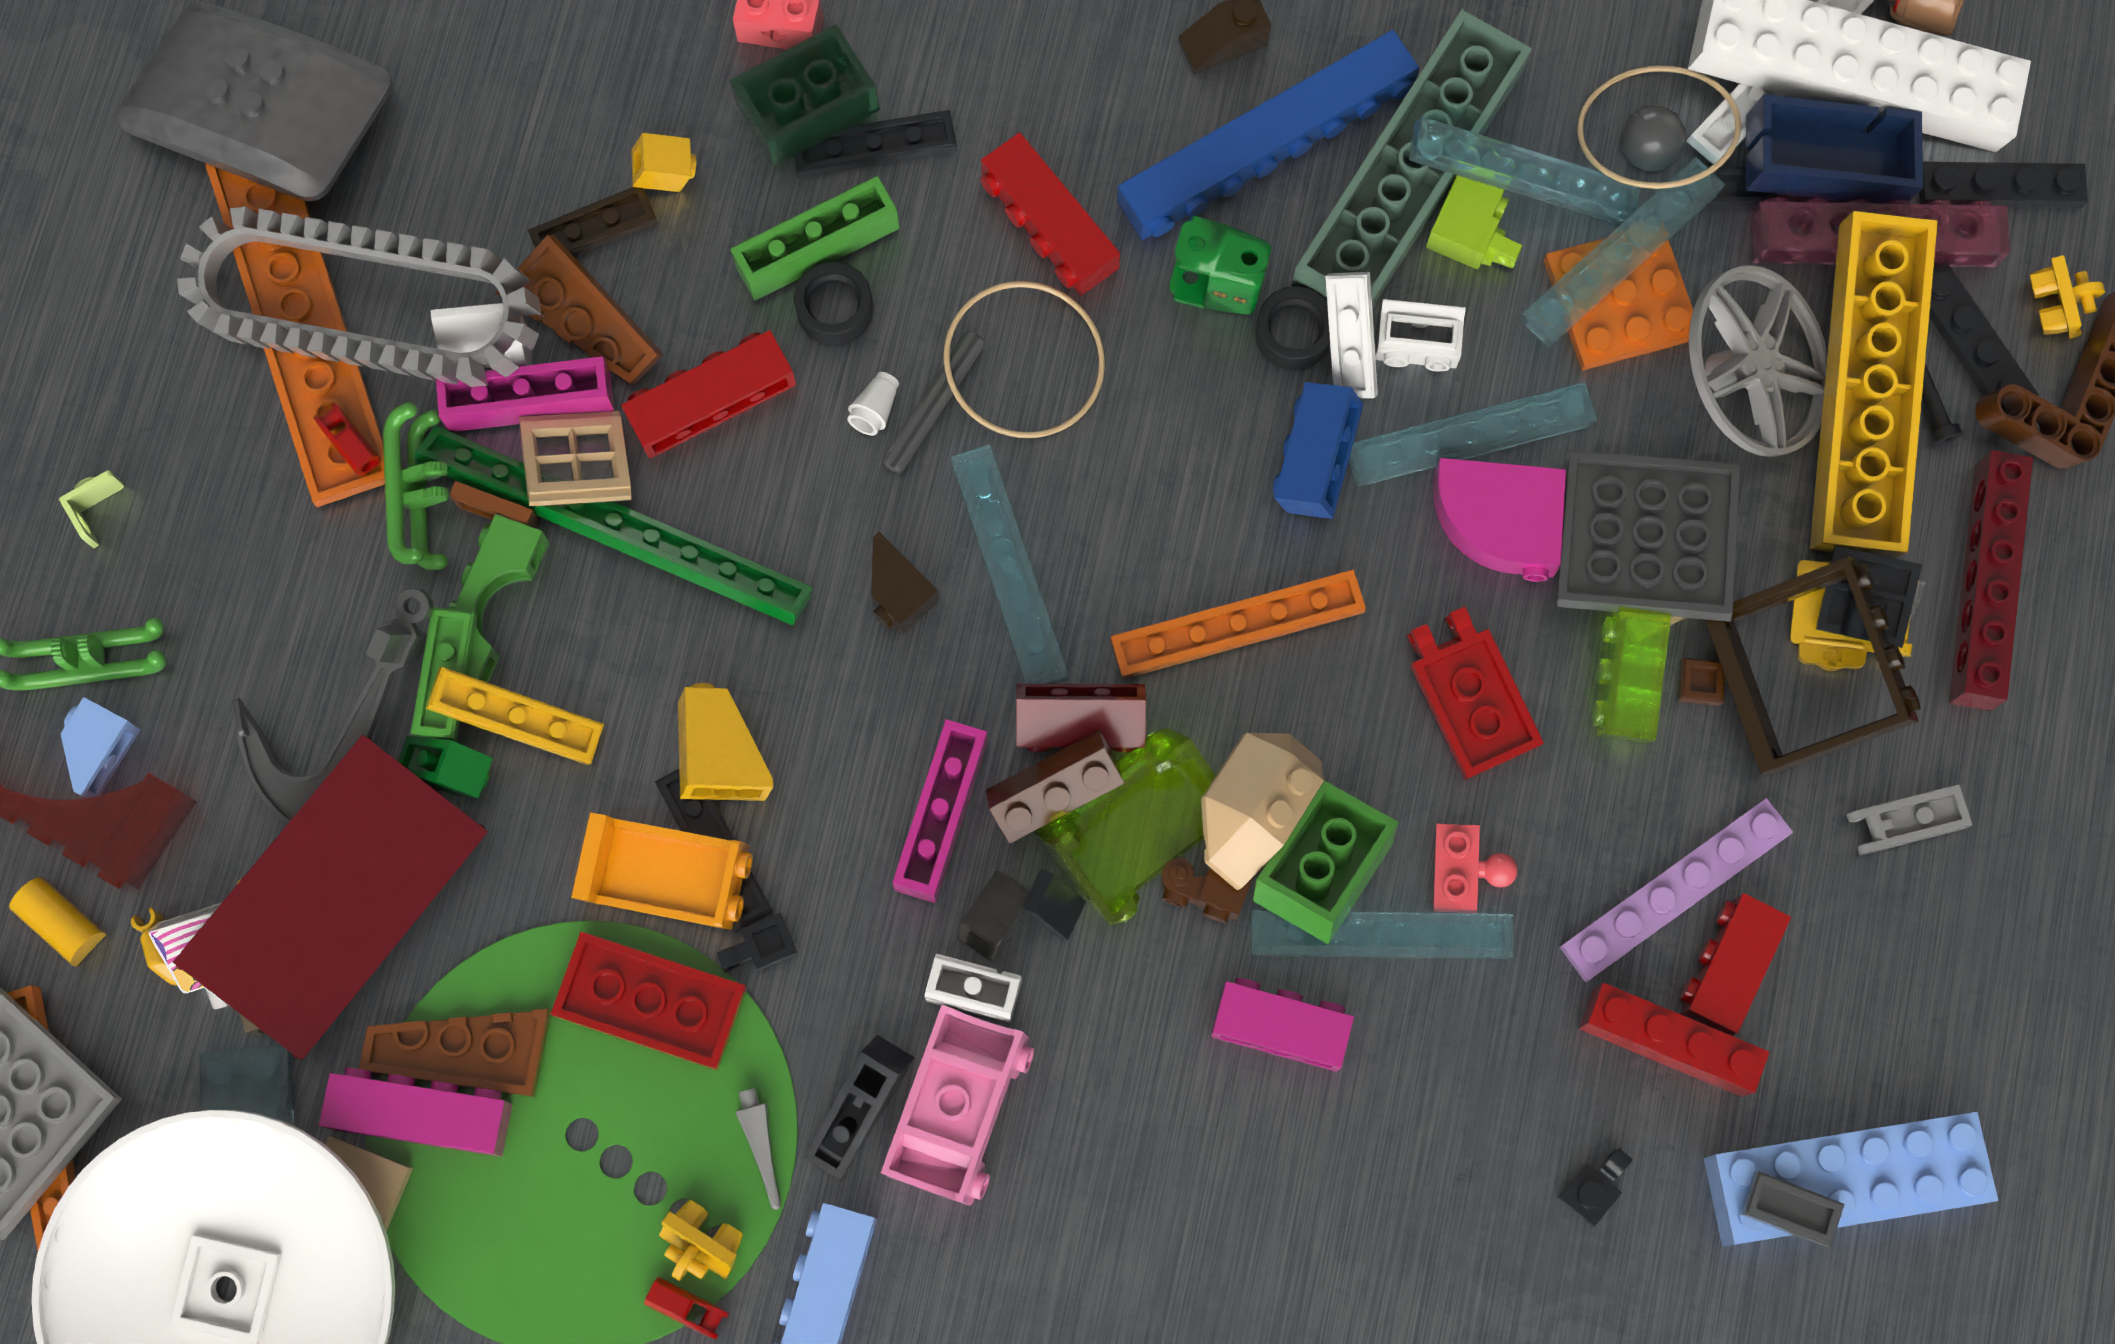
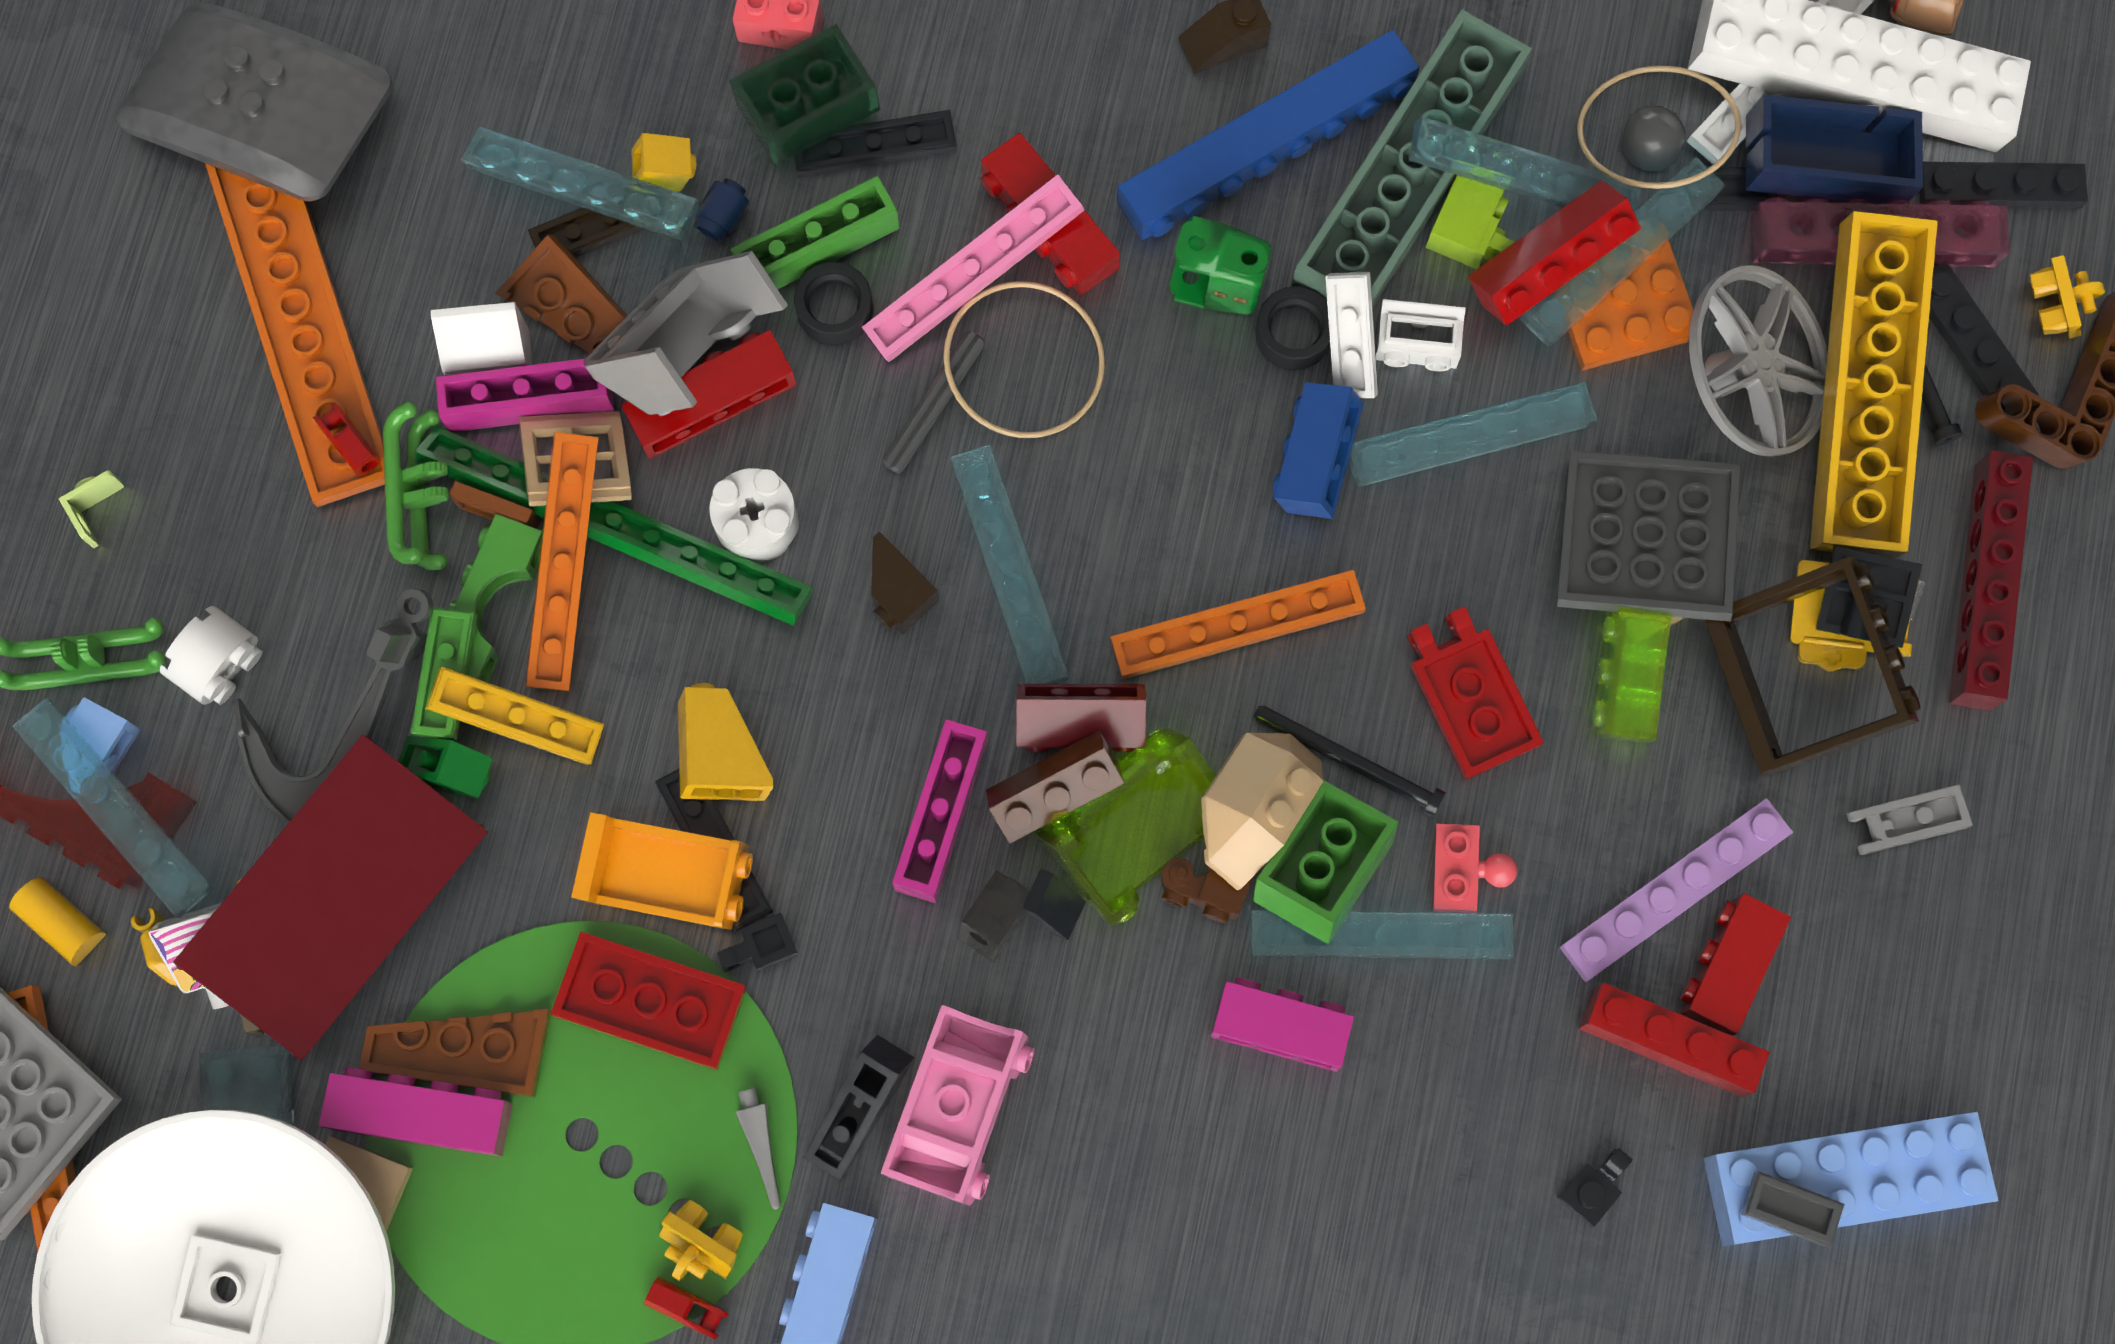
(112, 808): none -> clear light blue plate
(210, 656): none -> white brick
(365, 245): light grey piece -> none
(561, 561): none -> orange plate
(580, 183): none -> clear light blue plate
(677, 326): none -> light grey windscreen
(721, 209): none -> dark blue brick
(750, 492): none -> white brick
(873, 405): white cone -> none
(973, 268): none -> bright pink plate
(973, 988): white brick -> none
(1352, 760): none -> black bar
(1503, 514): dark pink brick -> none
(1554, 252): none -> red brick
(1701, 682): reddish brown tile -> none

